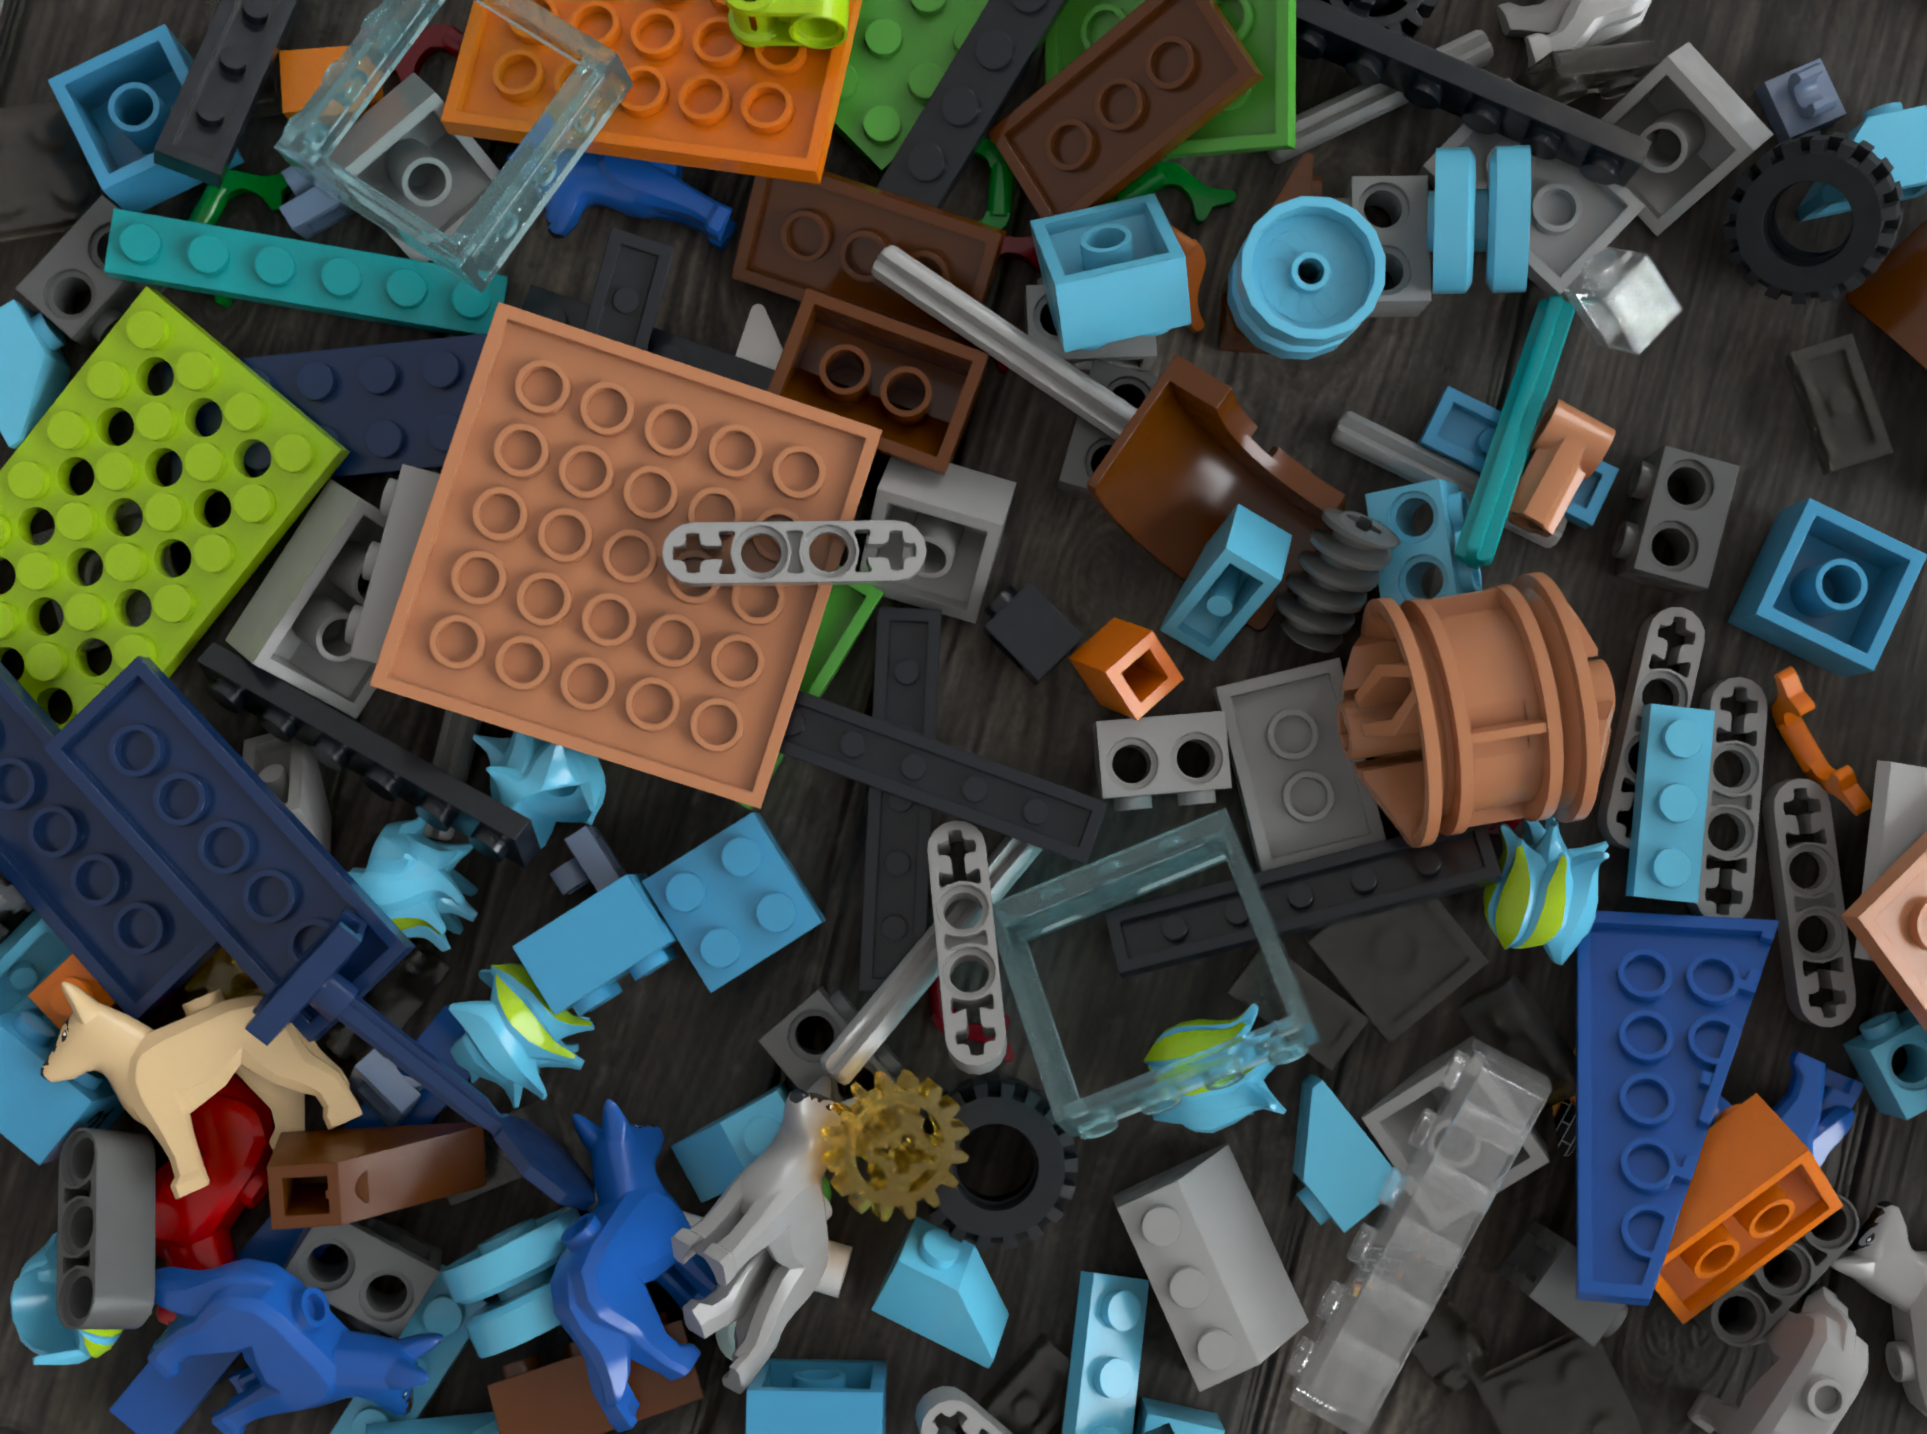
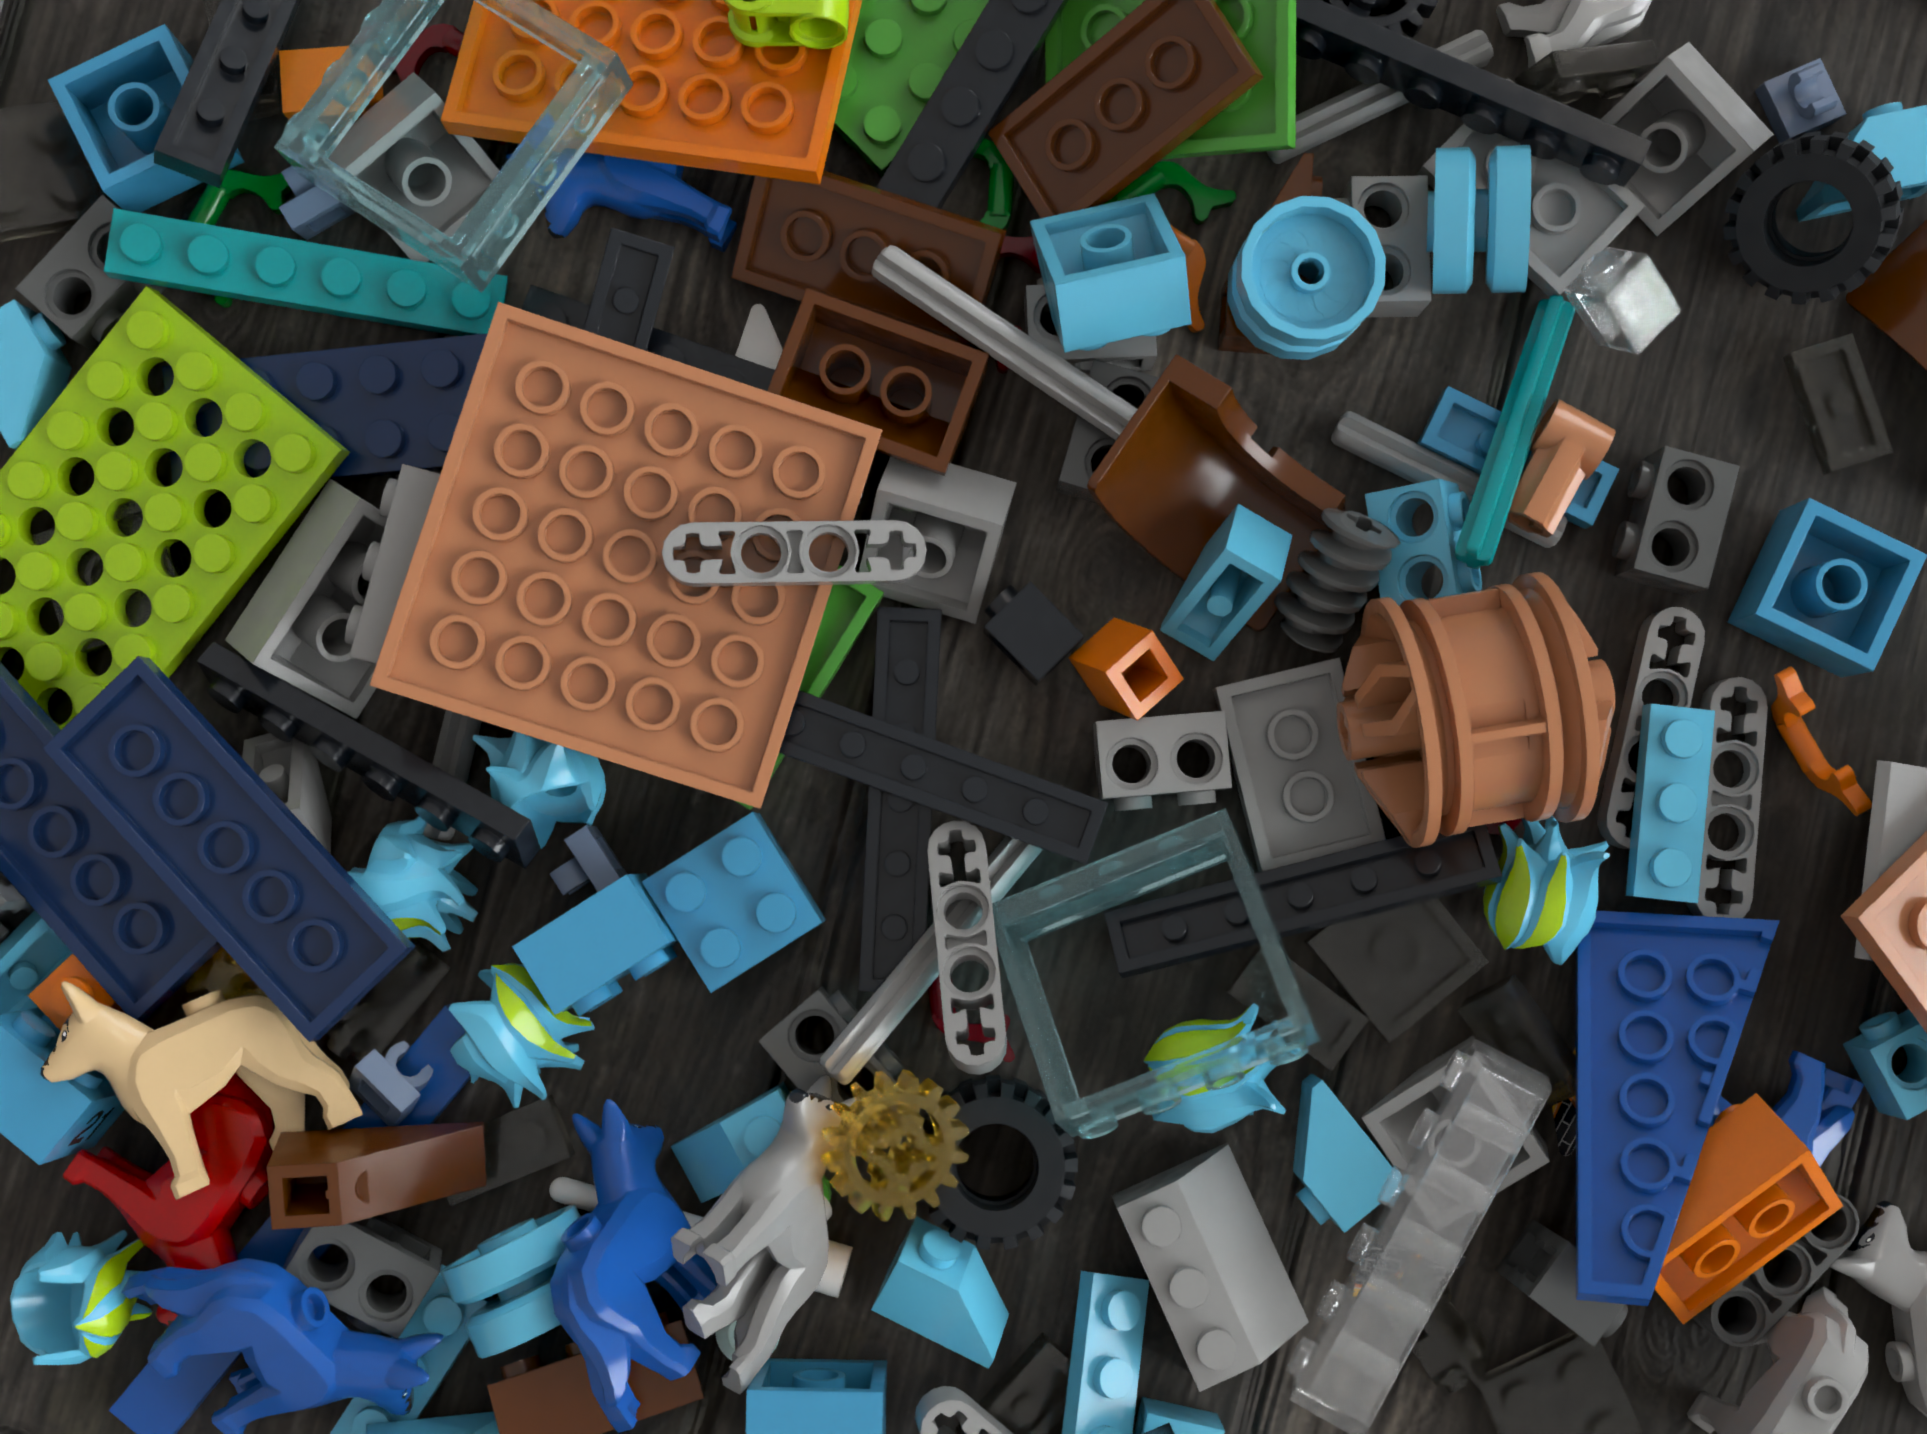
(106, 1229): dark grey beam -> none
(317, 983): dark blue piece -> none
(1822, 900): light grey beam -> none

